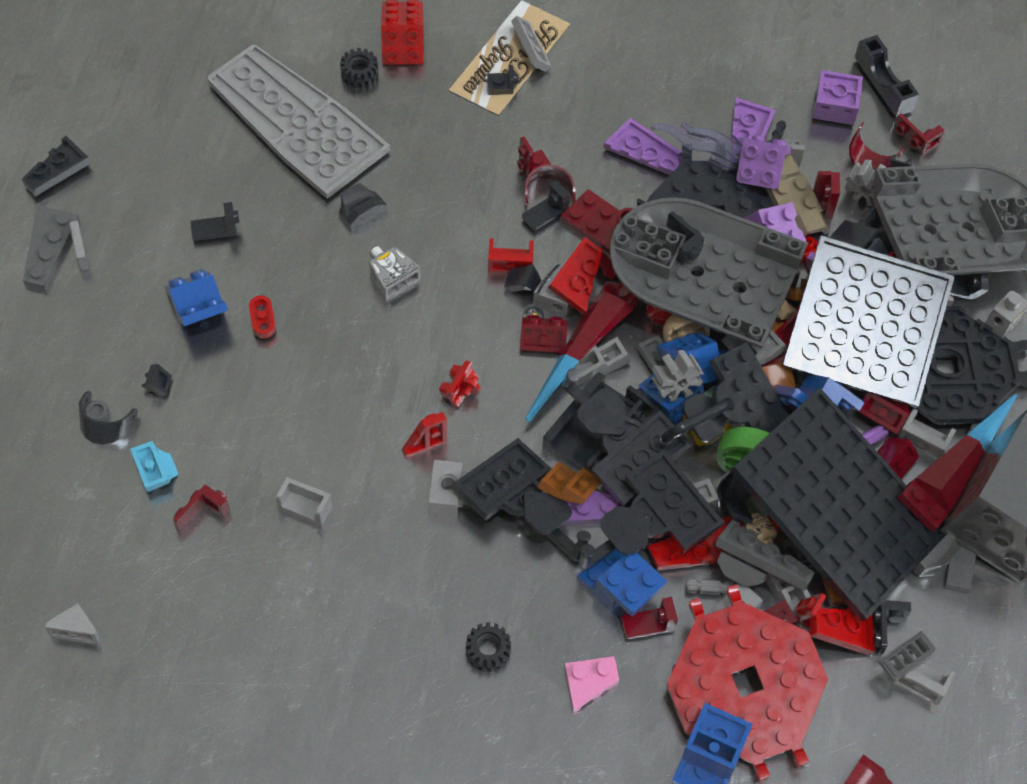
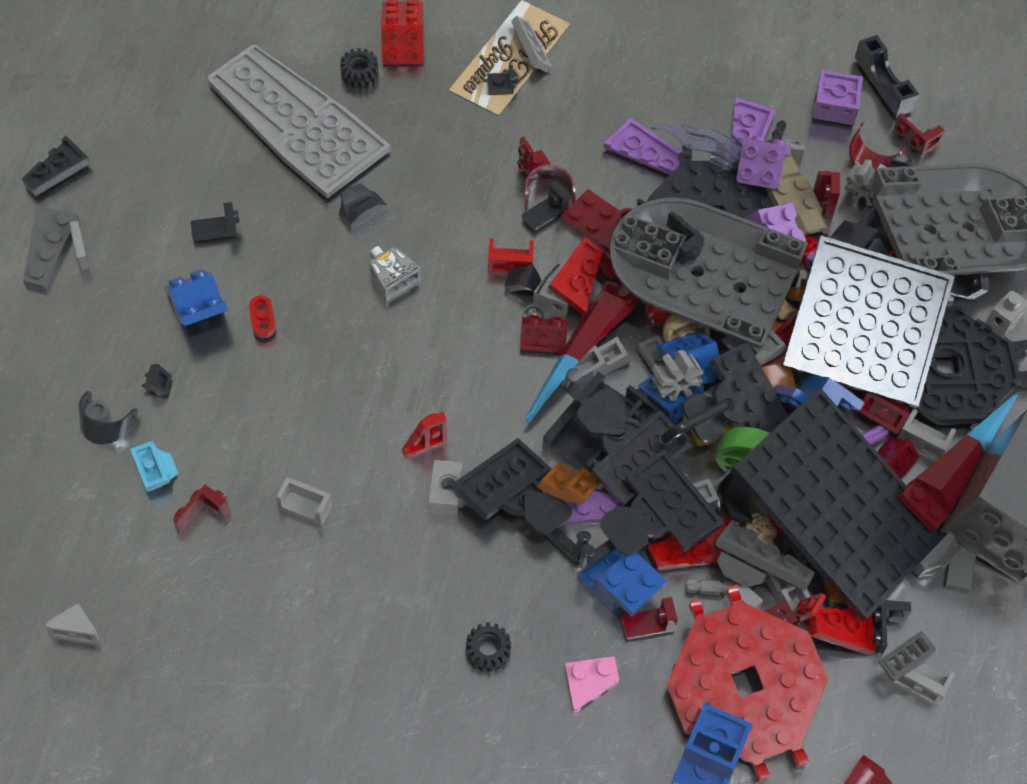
(463, 384): red hips -> none

